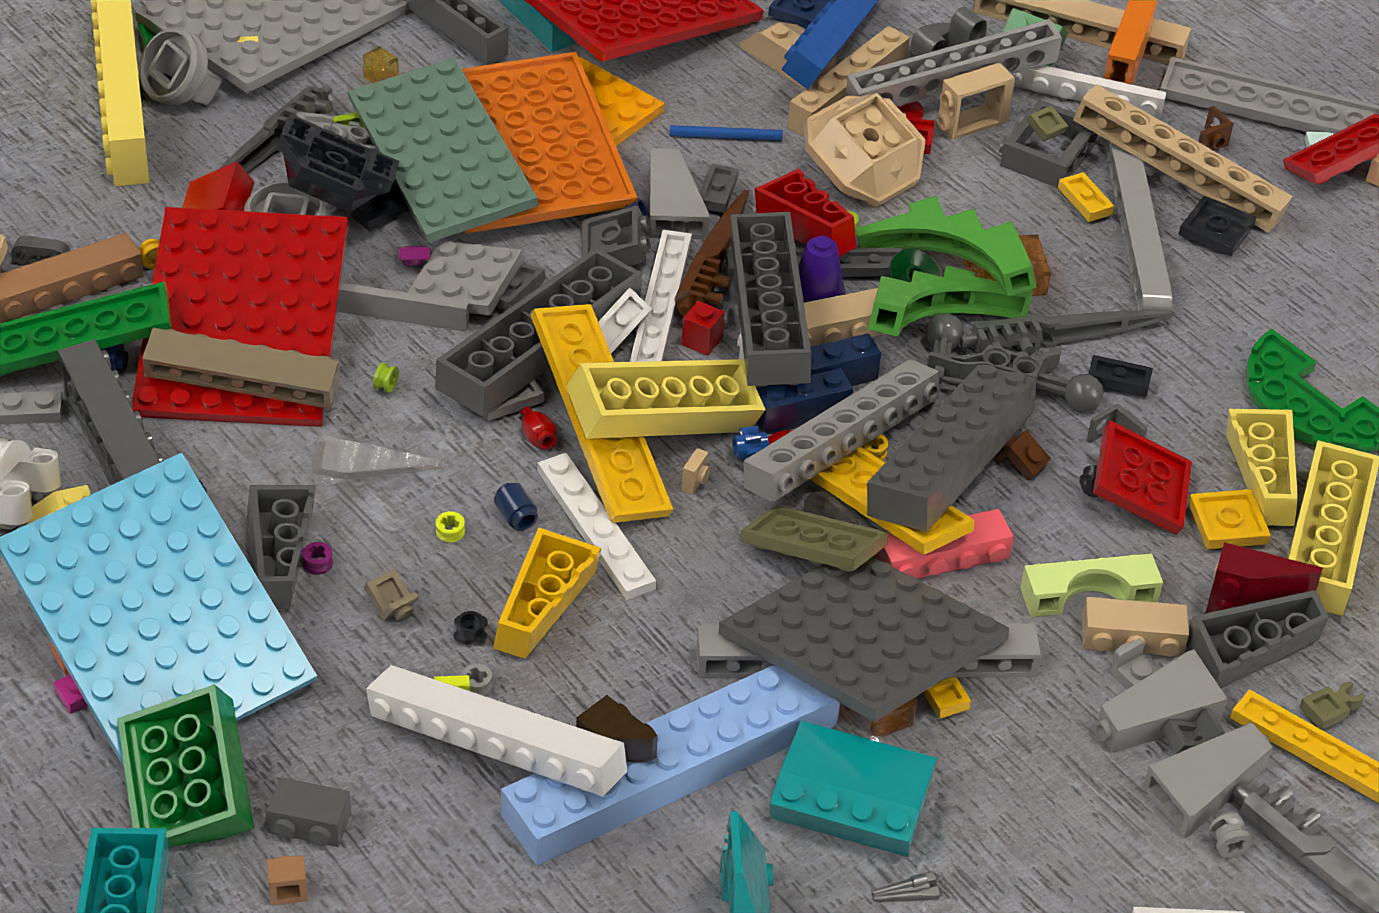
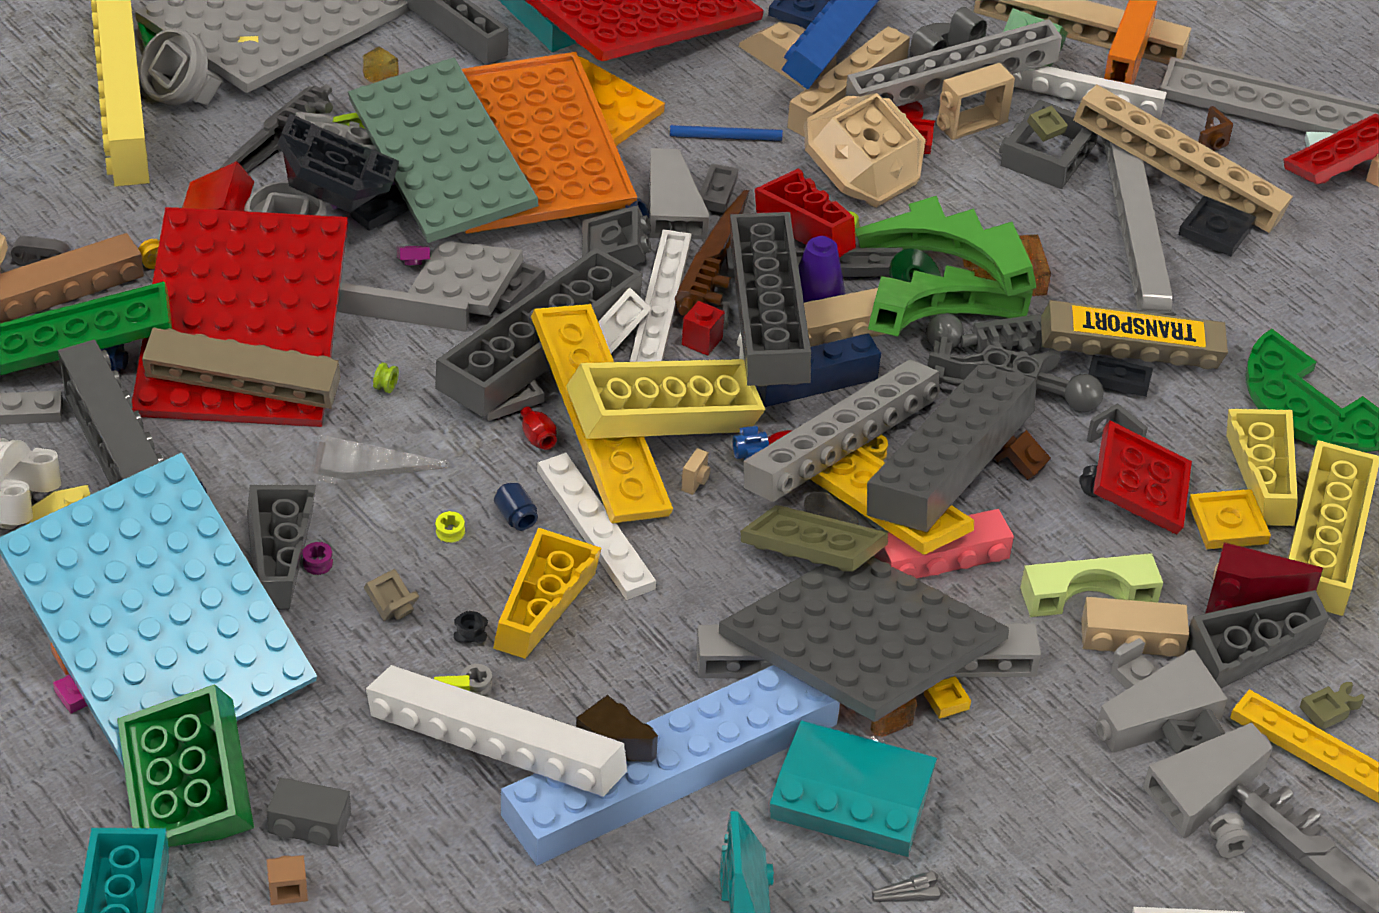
(794, 405): dark blue brick -> none
(1086, 197): yellow plate -> none
(1133, 334): none -> dark tan brick

